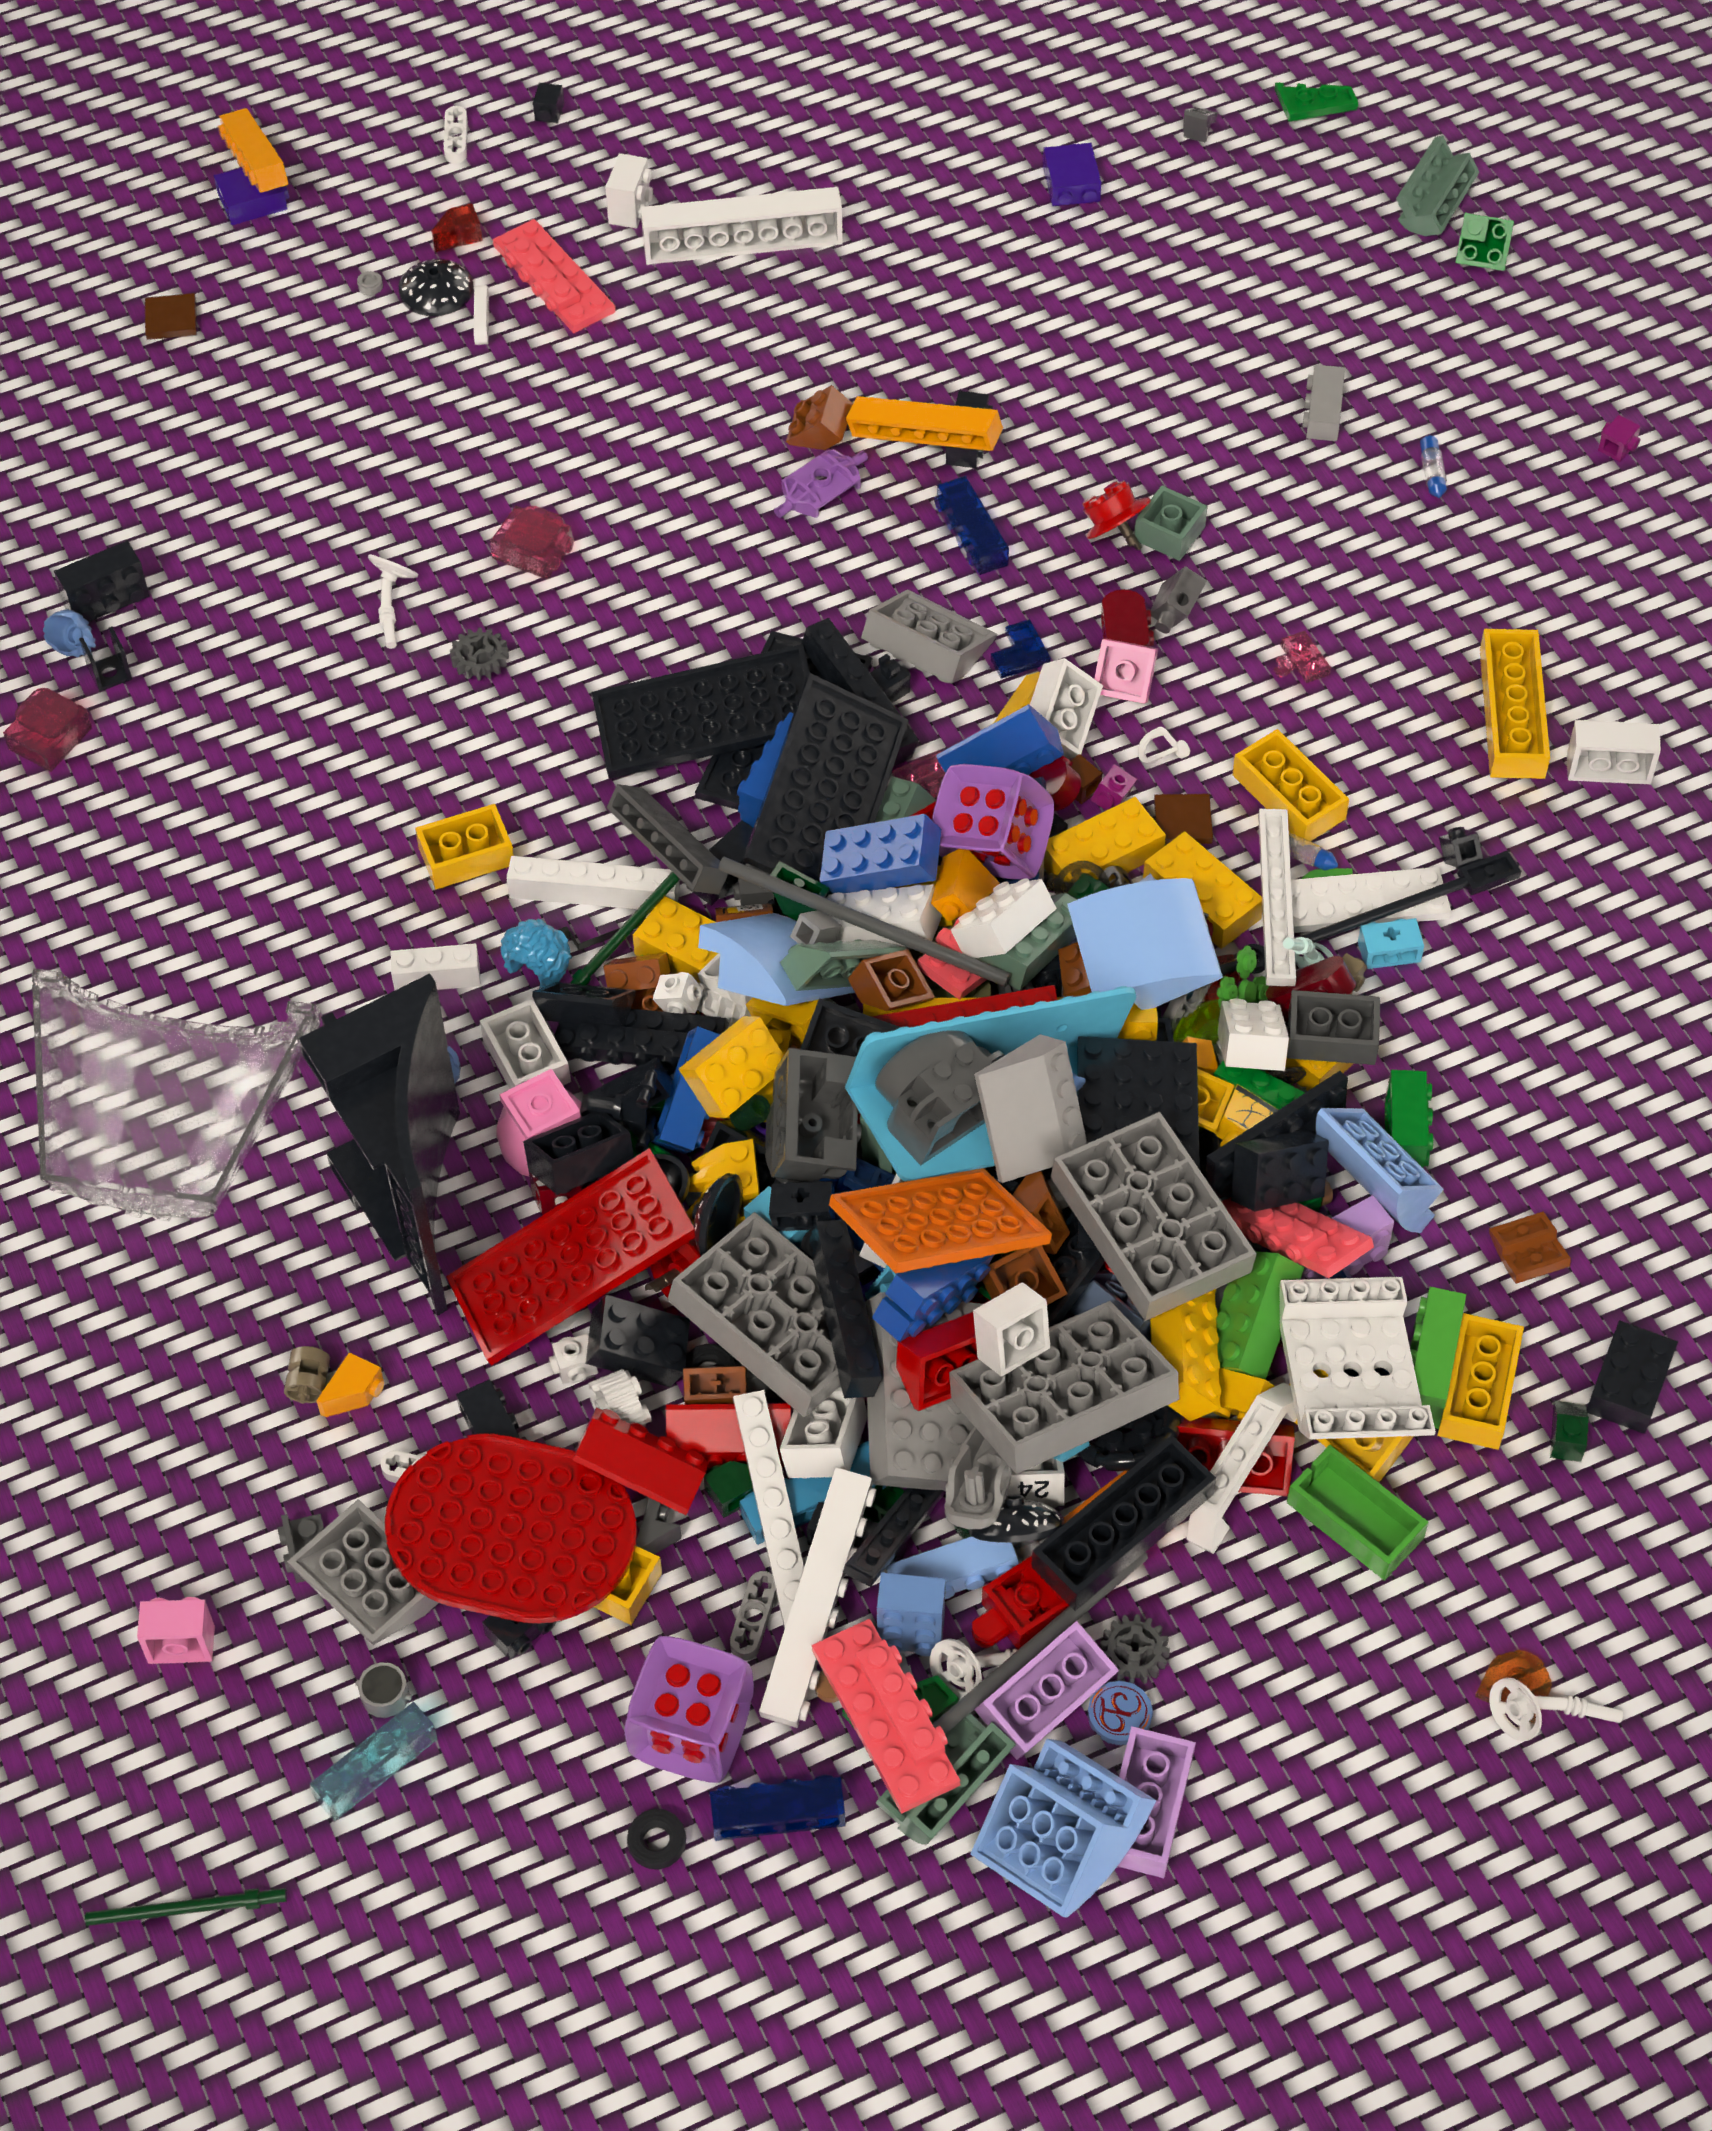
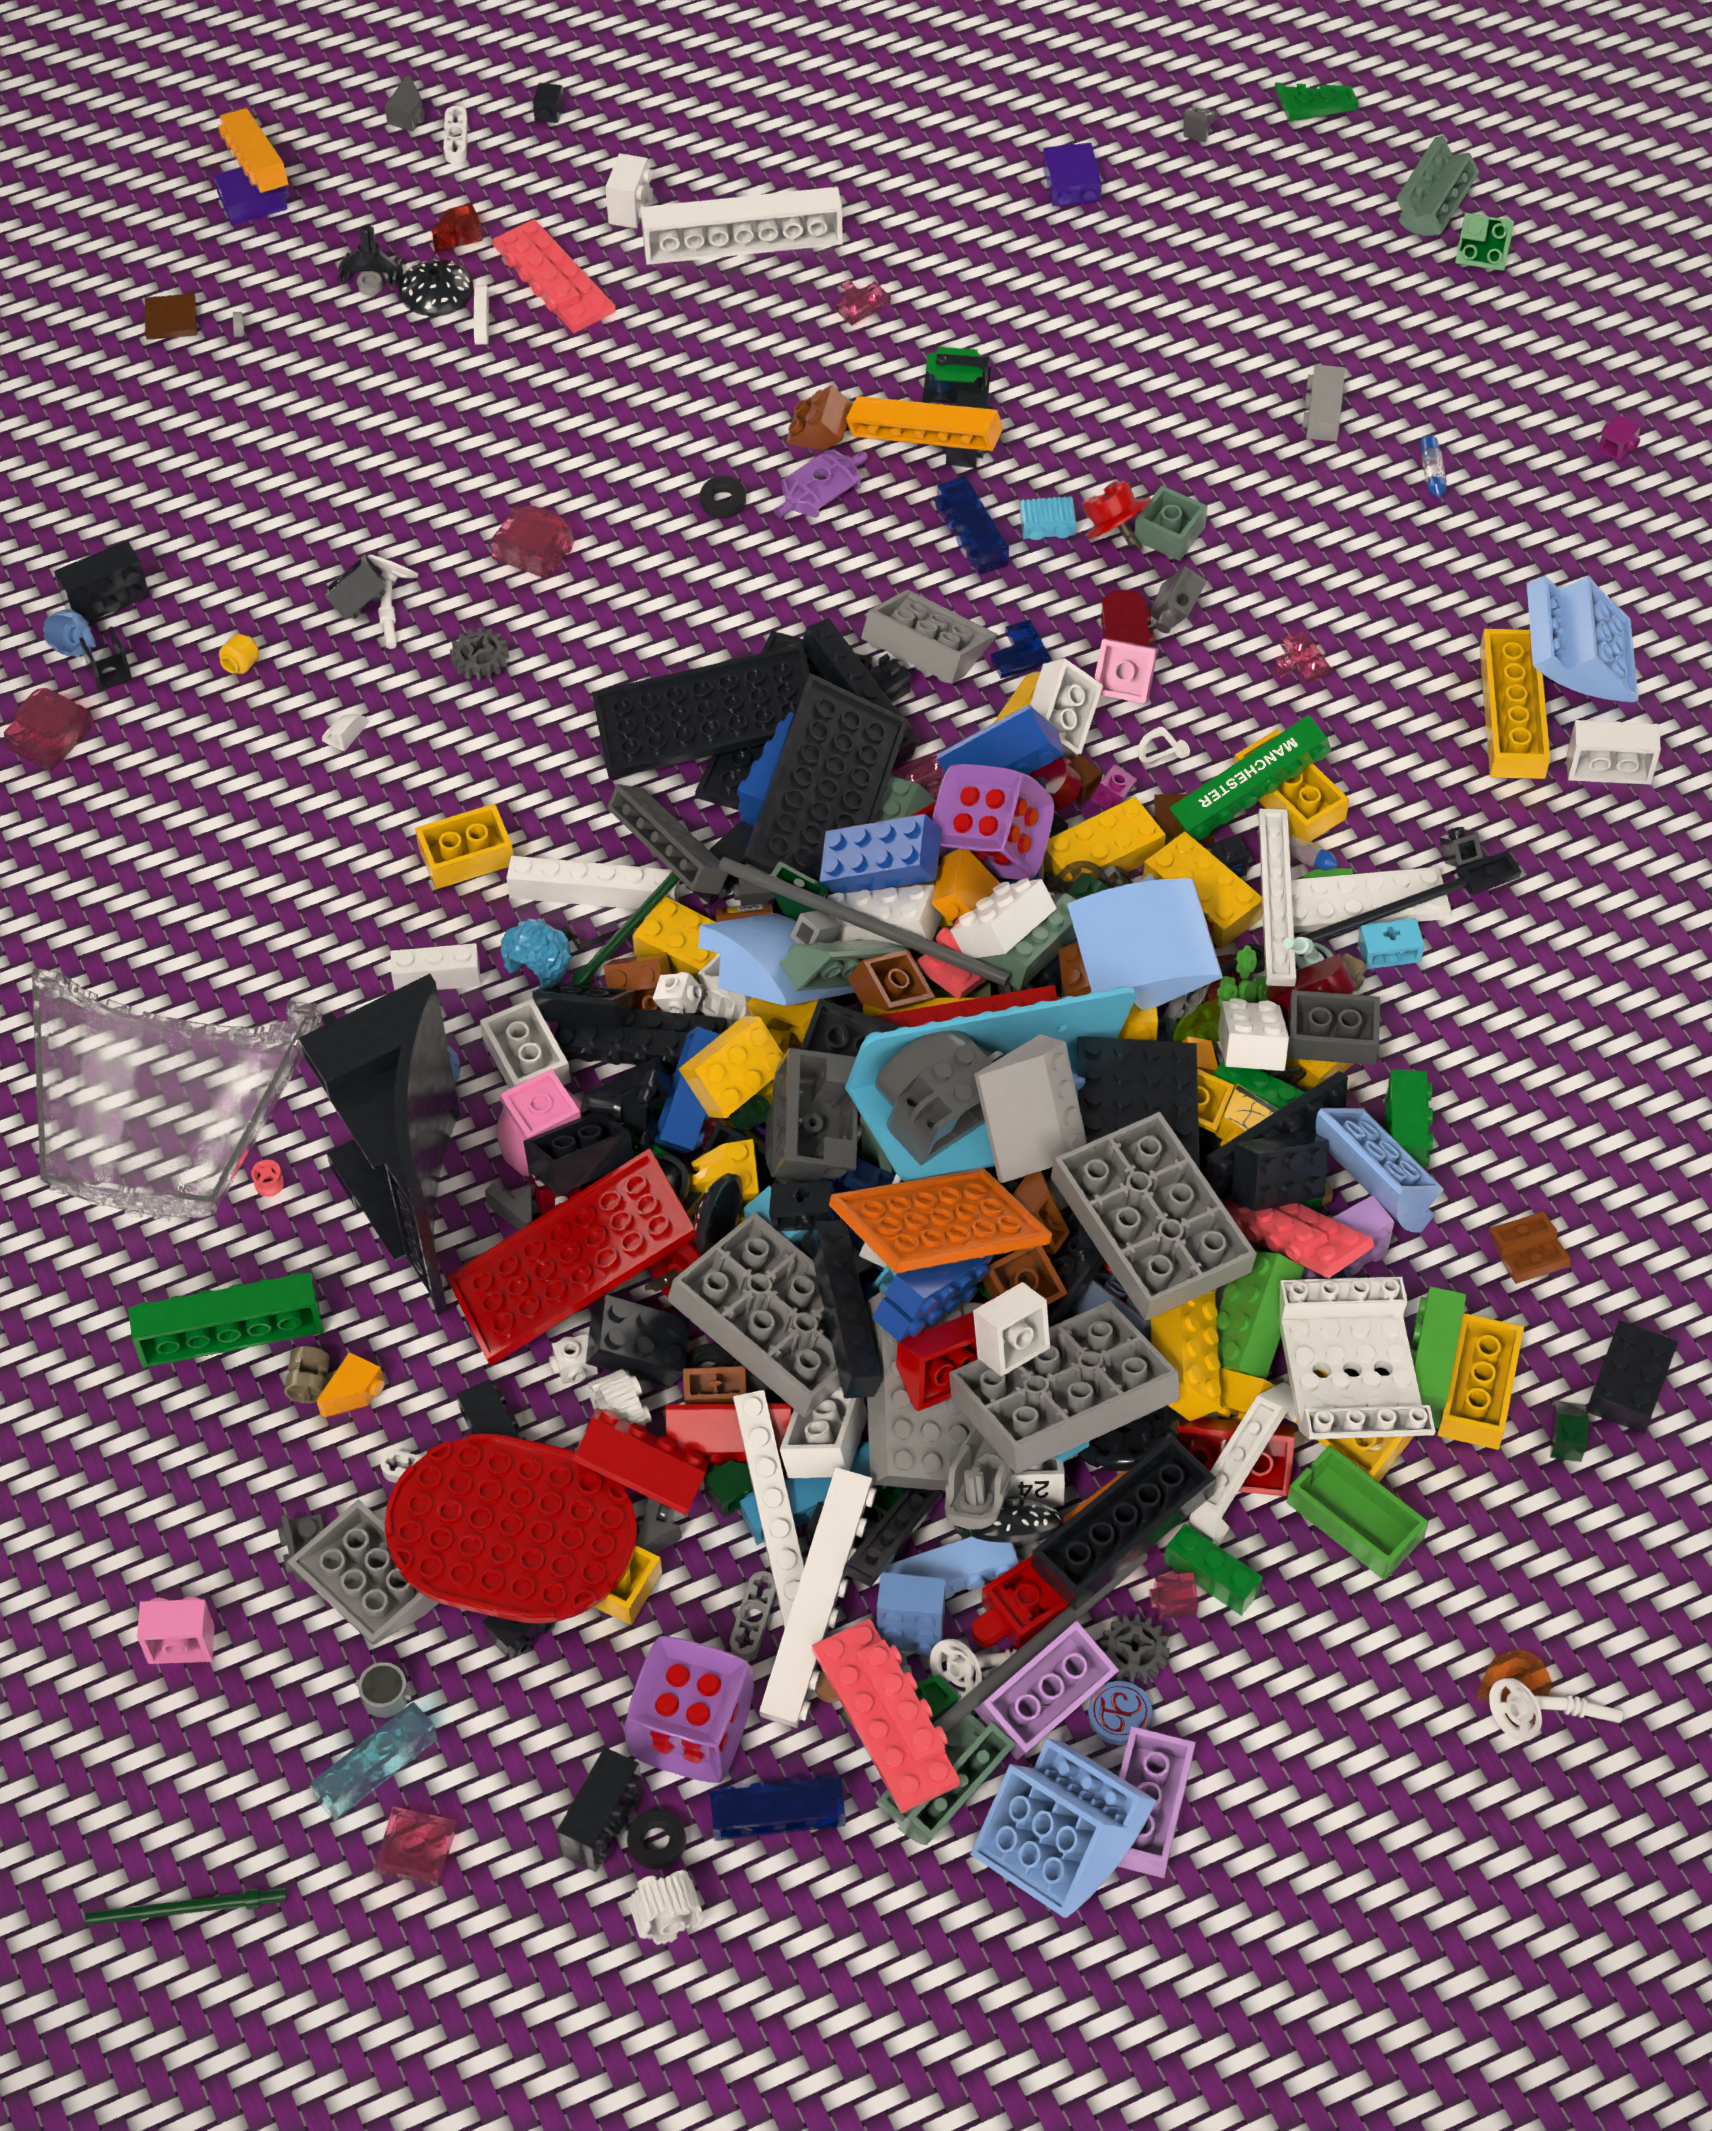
(225, 1319): none -> green brick
(238, 324): none -> light grey tile
(238, 654): none -> yellow head
(264, 1171): none -> coral wheel
(344, 731): none -> white brick
(356, 588): none -> black slope
(370, 258): none -> black axle
(405, 106): none -> dark grey slope
(415, 1846): none -> clear pink plate
(516, 1211): none -> dark grey slope
(601, 1810): none -> black brick
(665, 1907): none -> white brick
(724, 509): none -> black tyre
(861, 303): none -> clear pink plate
(954, 371): none -> piece
(1047, 518): none -> medium azure brick
(1174, 1595): none -> clear pink brick
(1213, 1569): none -> green brick
(1232, 855): none -> black brick
(1251, 779): none -> green brick
(1582, 639): none -> light blue slope

